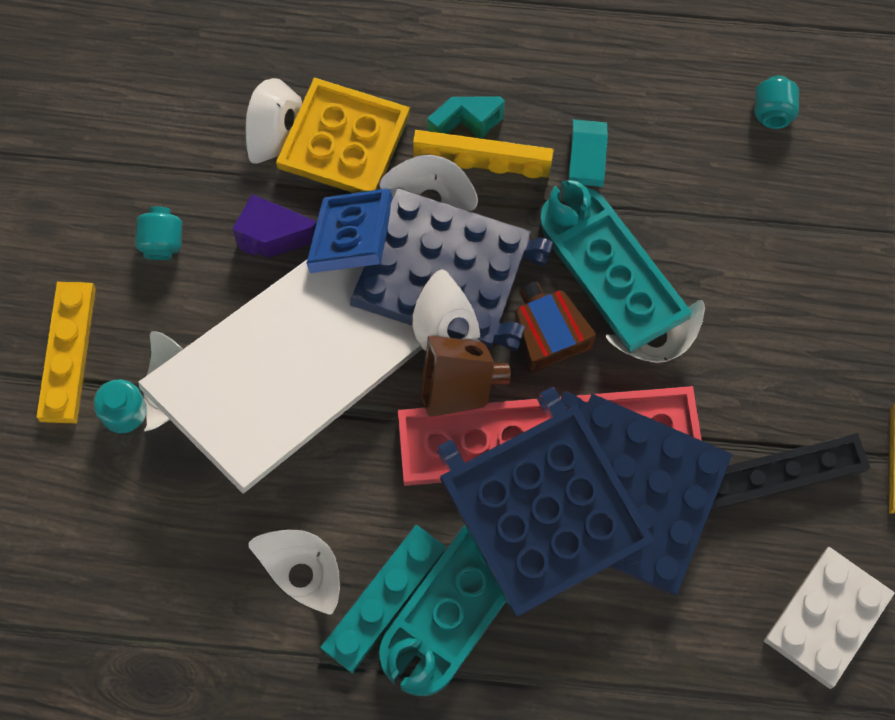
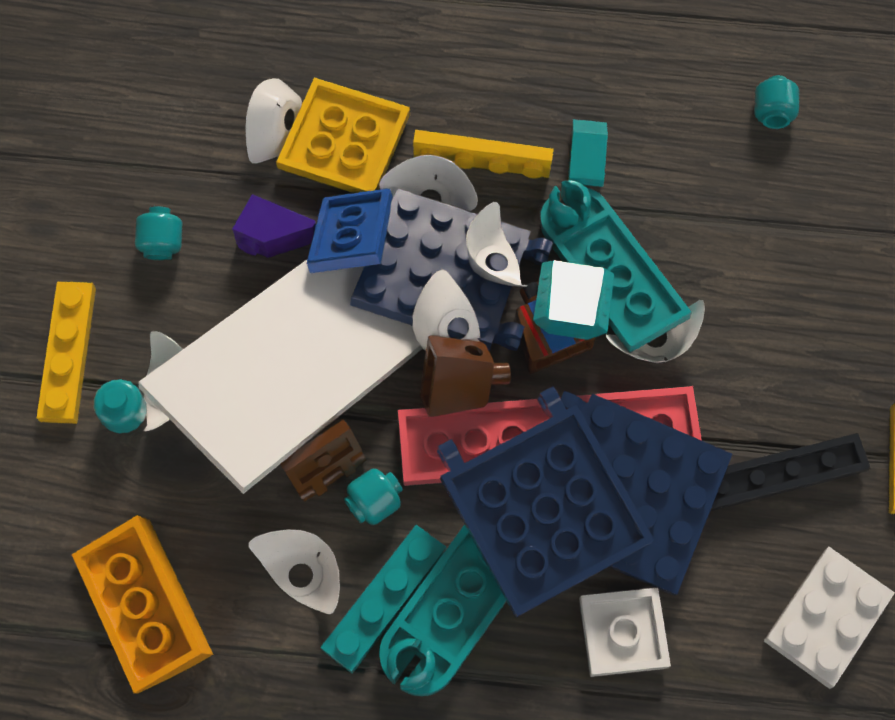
(141, 604): none -> light orange slope
(324, 461): none -> reddish brown plate
(373, 496): none -> teal head
(475, 113): teal slope -> none
(487, 237): none -> white piece
(573, 300): none -> slope
(624, 632): none -> white plate

